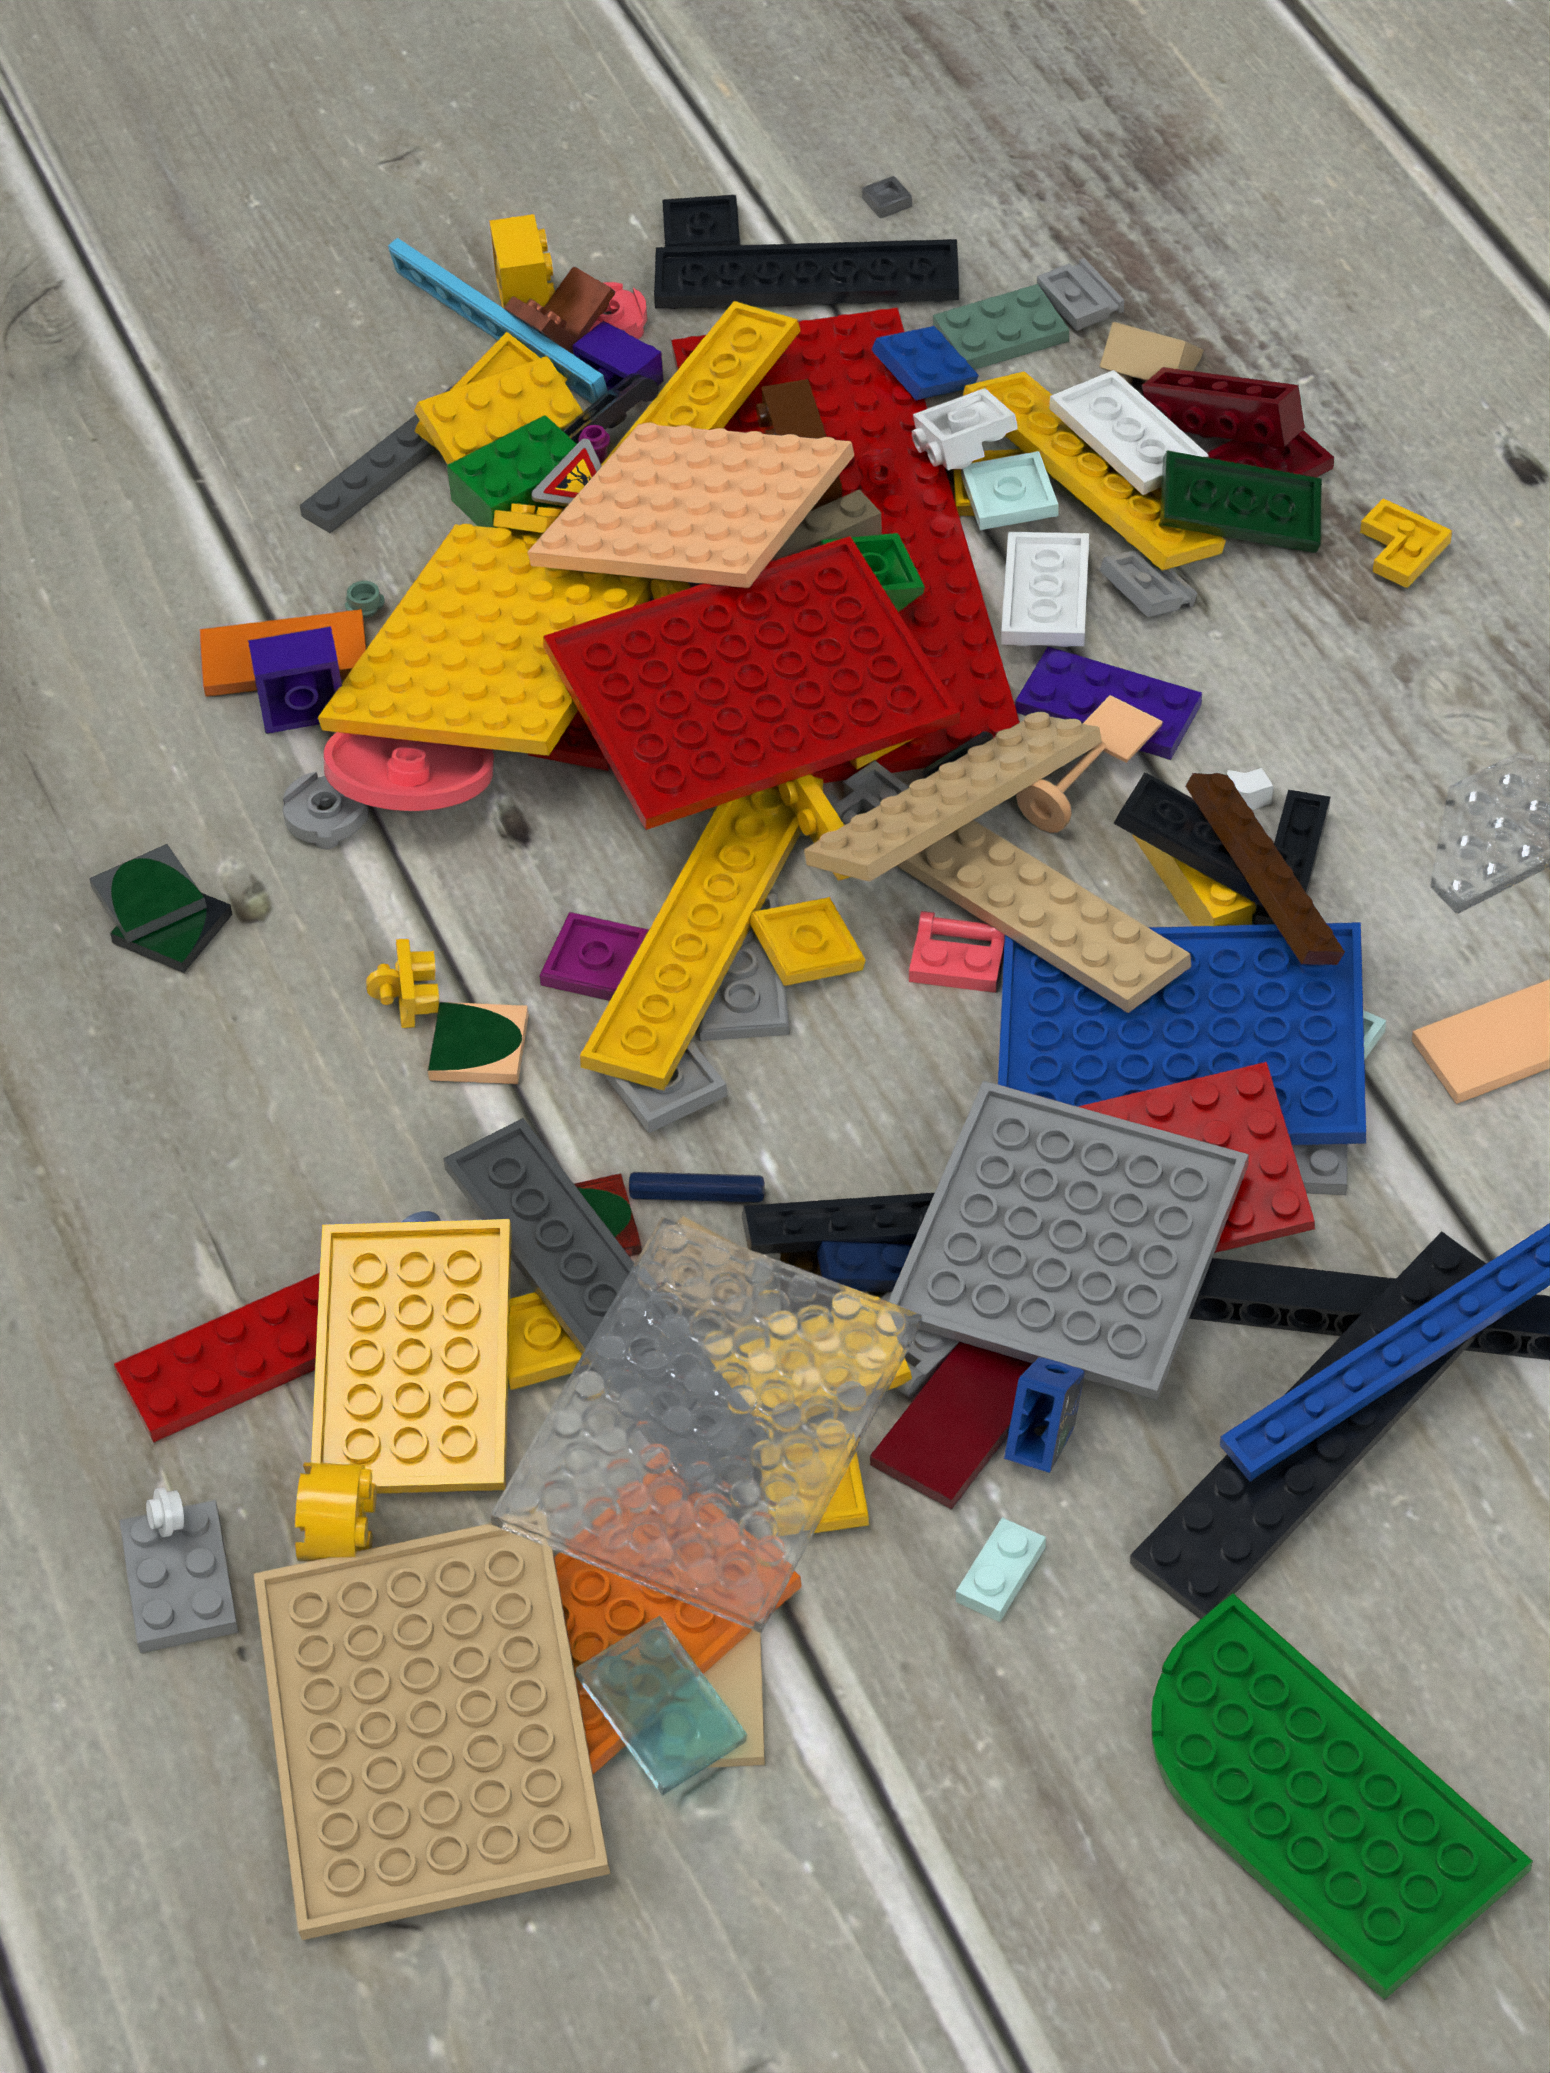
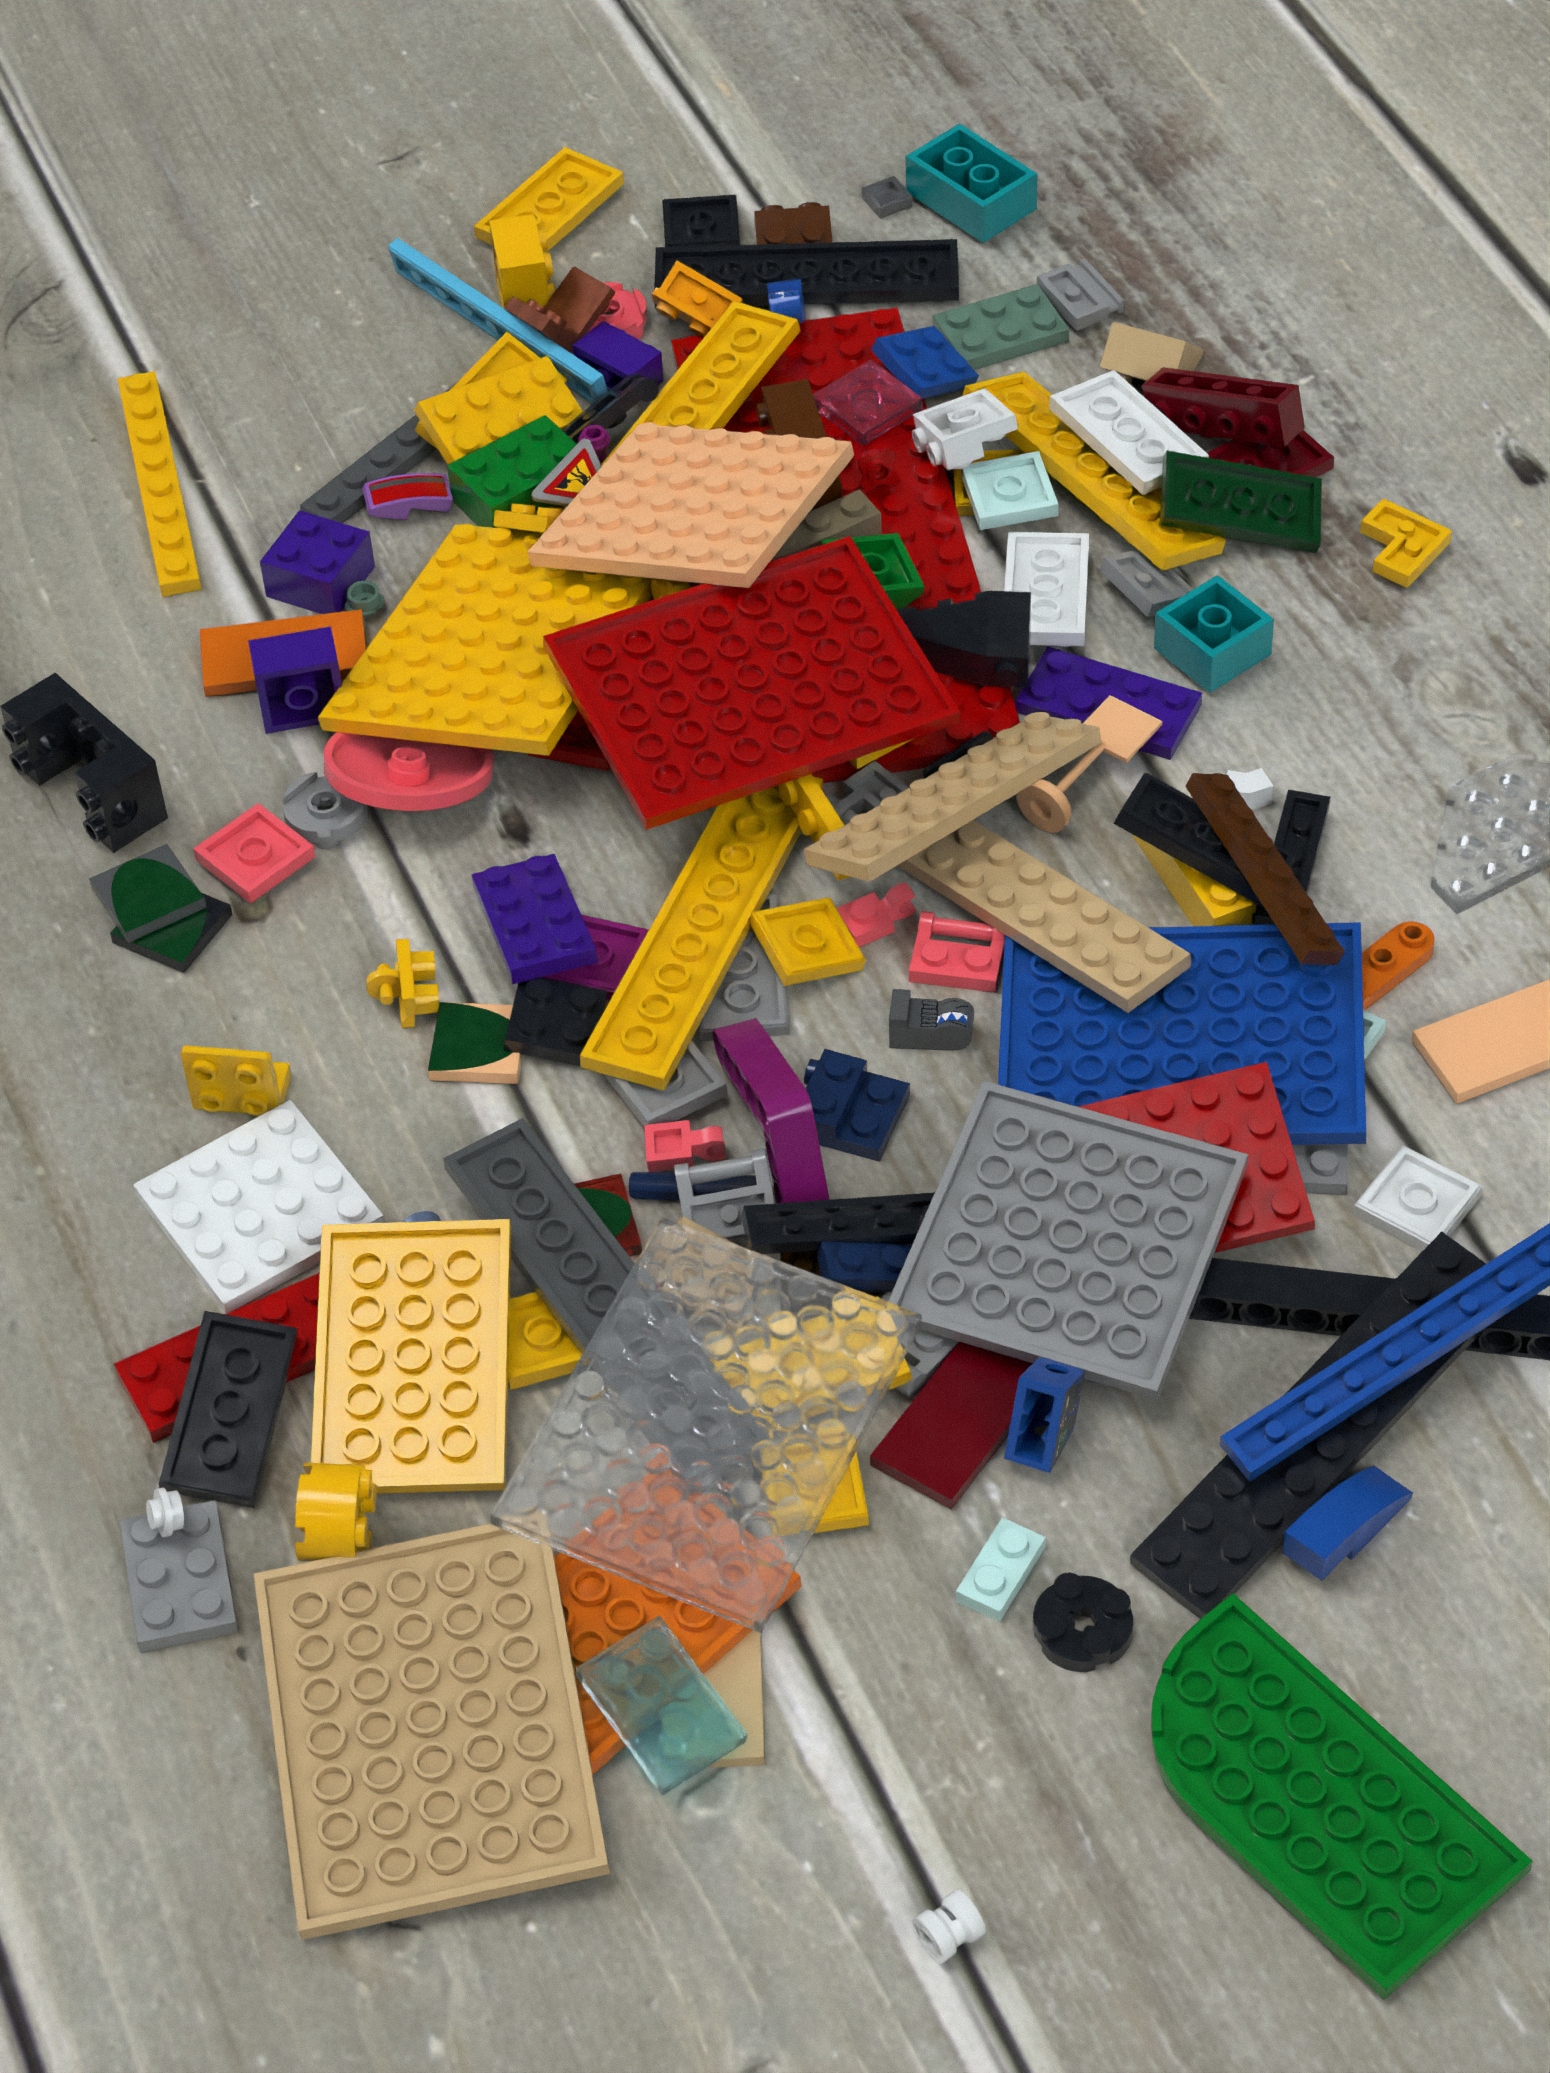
(118, 780): none -> black plate
(159, 484): none -> yellow plate
(229, 1409): none -> black tile
(234, 1079): none -> yellow bracket
(254, 853): none -> coral plate
(254, 1205): none -> white plate
(316, 563): none -> dark purple brick
(397, 494): none -> slope
(534, 918): none -> dark purple plate
(553, 1019): none -> black plate
(557, 195): none -> yellow plate
(676, 1144): none -> coral plate
(692, 299): none -> light orange bracket
(723, 1209): none -> light grey plate
(778, 1105): none -> magenta beam
(787, 299): none -> blue leg
(793, 225): none -> reddish brown bracket
(853, 1106): none -> dark blue plate
(867, 402): none -> clear pink plate
(874, 918): none -> coral plate
(929, 1022): none -> dark grey leg
(949, 1926): none -> white wheel
(971, 182): none -> teal brick
(977, 638): none -> black wedge
(1089, 1597): none -> black plate
(1213, 633): none -> teal brick
(1344, 1521): none -> blue slope
(1404, 950): none -> orange plate
(1417, 1199): none -> white tile

